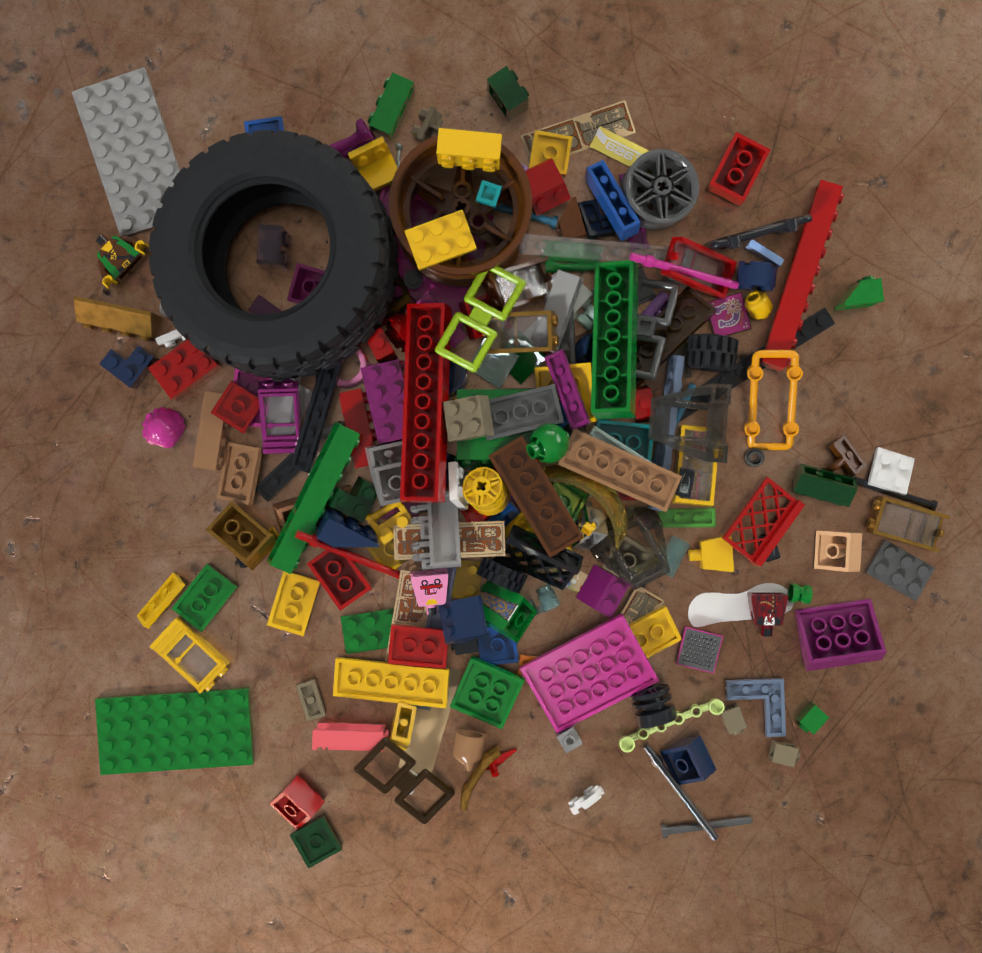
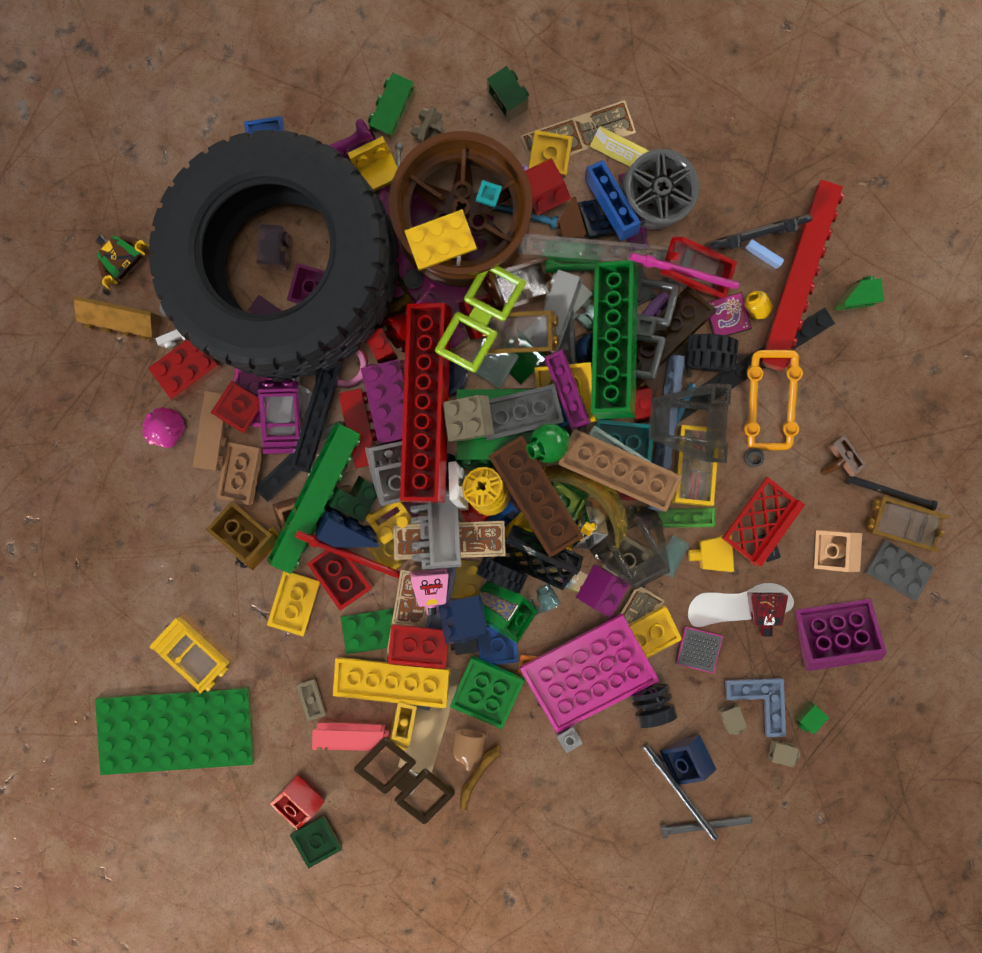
(128, 147): light grey plate -> none
(132, 369): dark blue brick -> none
(160, 600): yellow plate -> none
(204, 597): green plate -> none
(469, 149): yellow brick -> none
(493, 766): red bar -> none
(591, 795): white plate -> none
(686, 483): black sticker -> none
(715, 706): yellowish green bar -> none
(738, 169): red brick -> none
(757, 275): dark blue brick -> none
(800, 593): green wheel -> none
(824, 485): dark green brick -> none
(891, 471): white plate -> none

